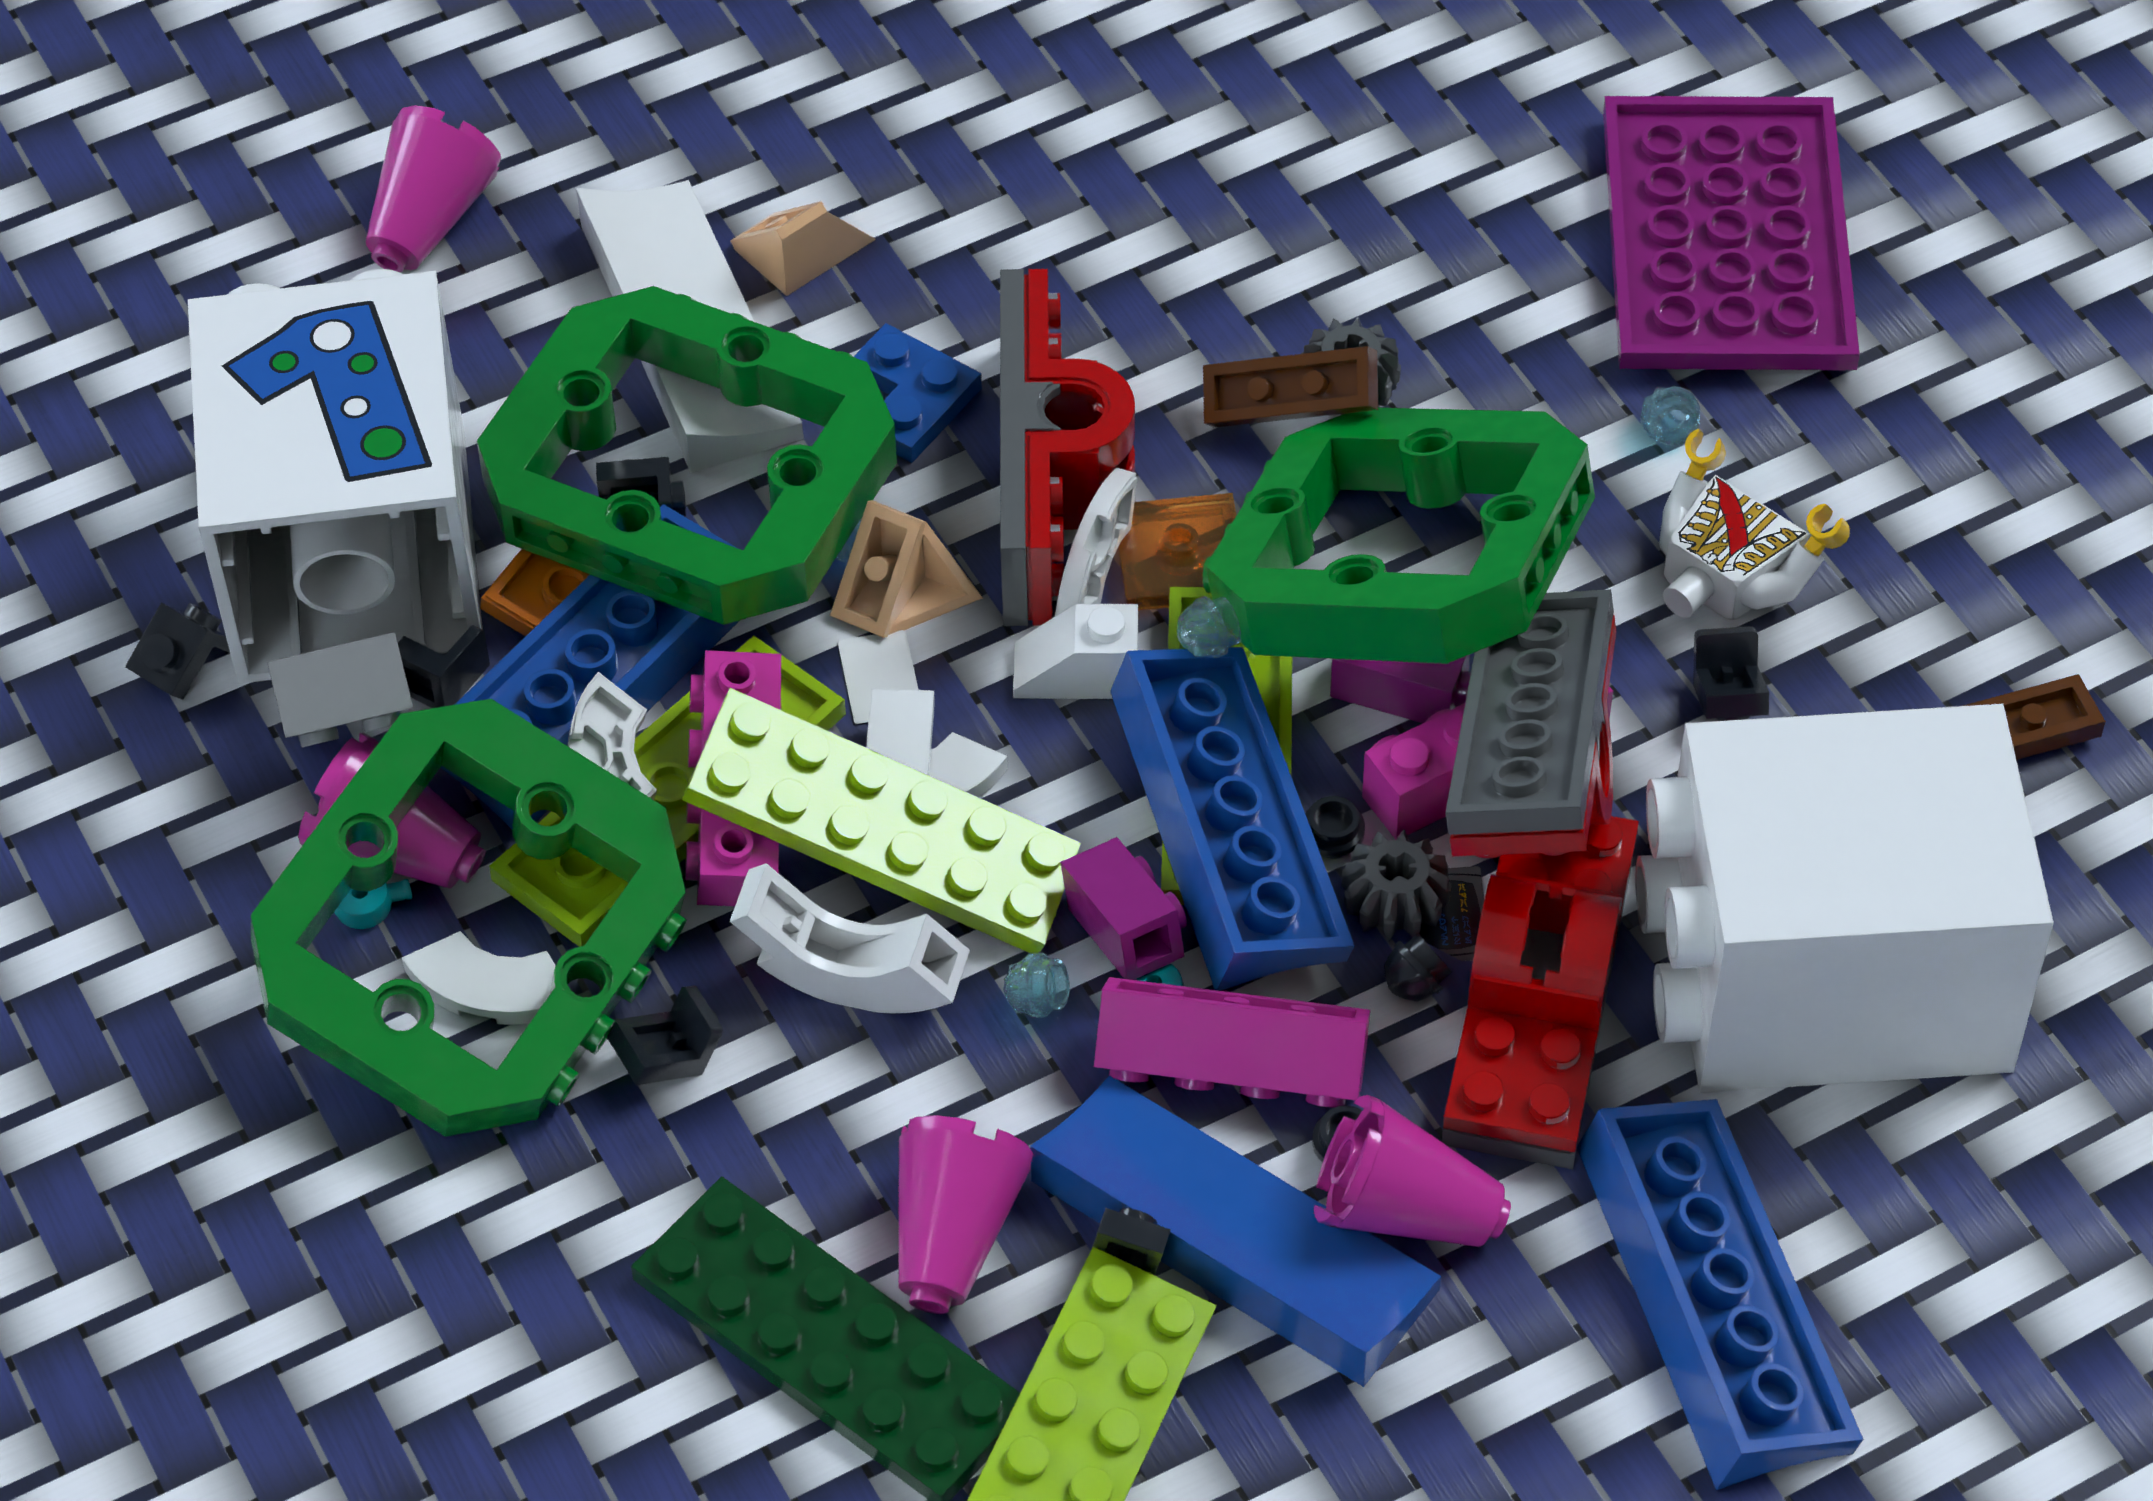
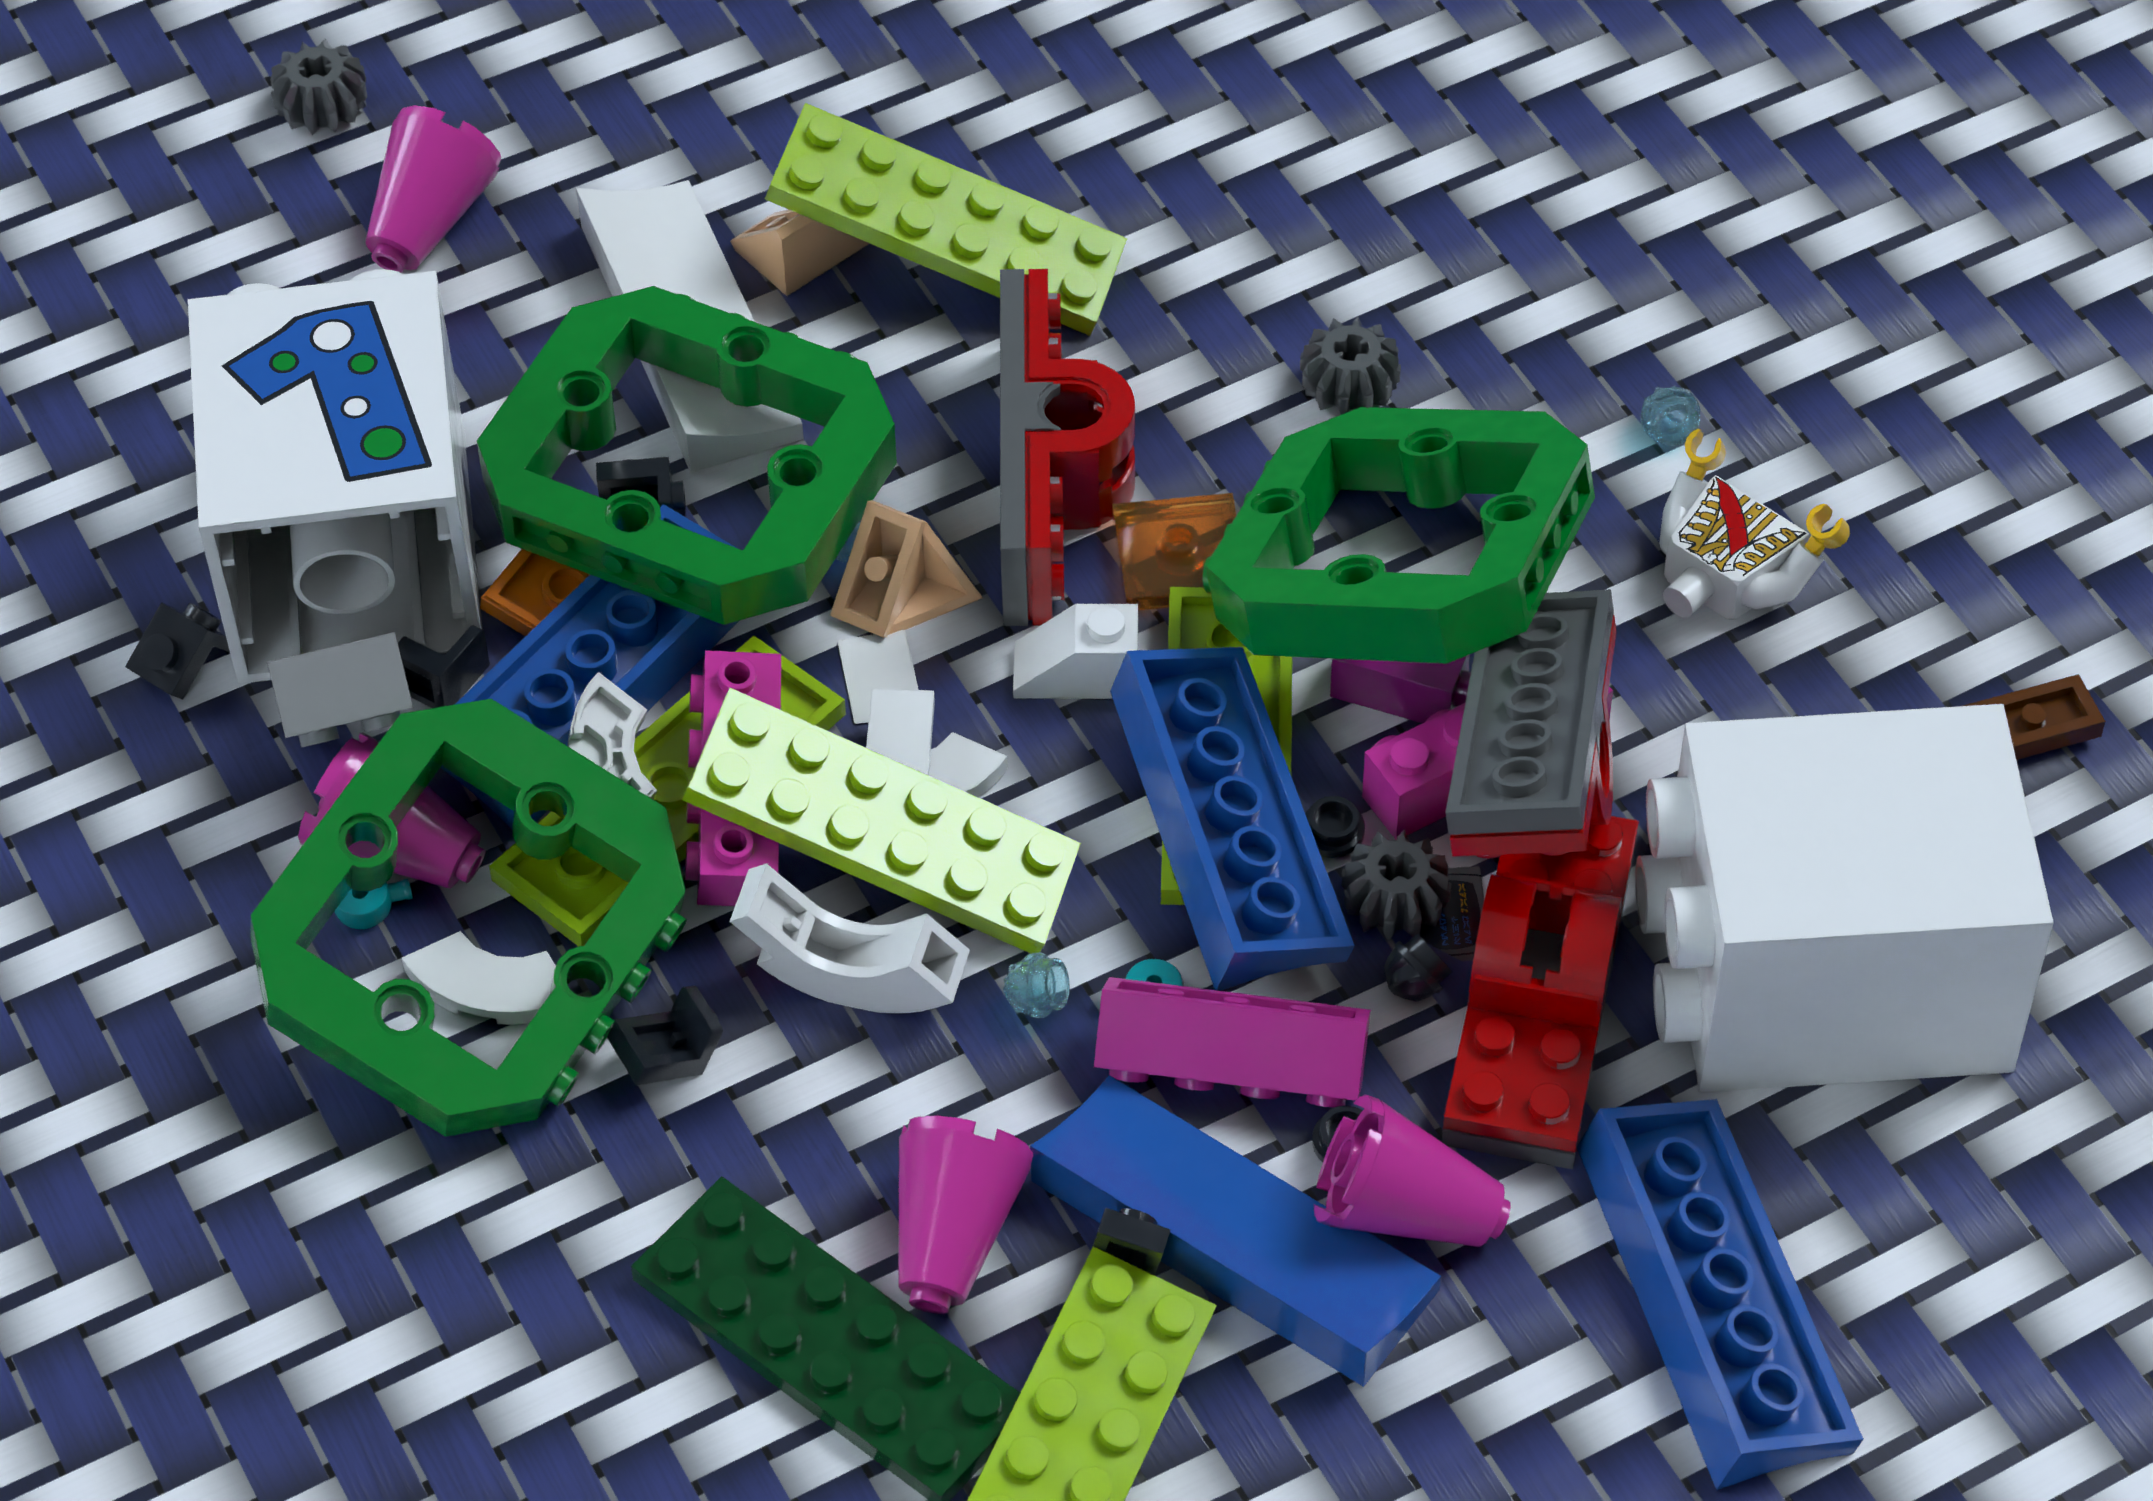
(318, 87): none -> dark grey gear
(922, 387): blue plate -> none
(941, 214): none -> lime plate
(1097, 540): white tile -> none
(1124, 908): magenta brick -> none
(1208, 627): clear light blue plate -> none
(1290, 387): reddish brown plate -> none
(1729, 234): magenta plate -> none
(1729, 674): black bracket -> none

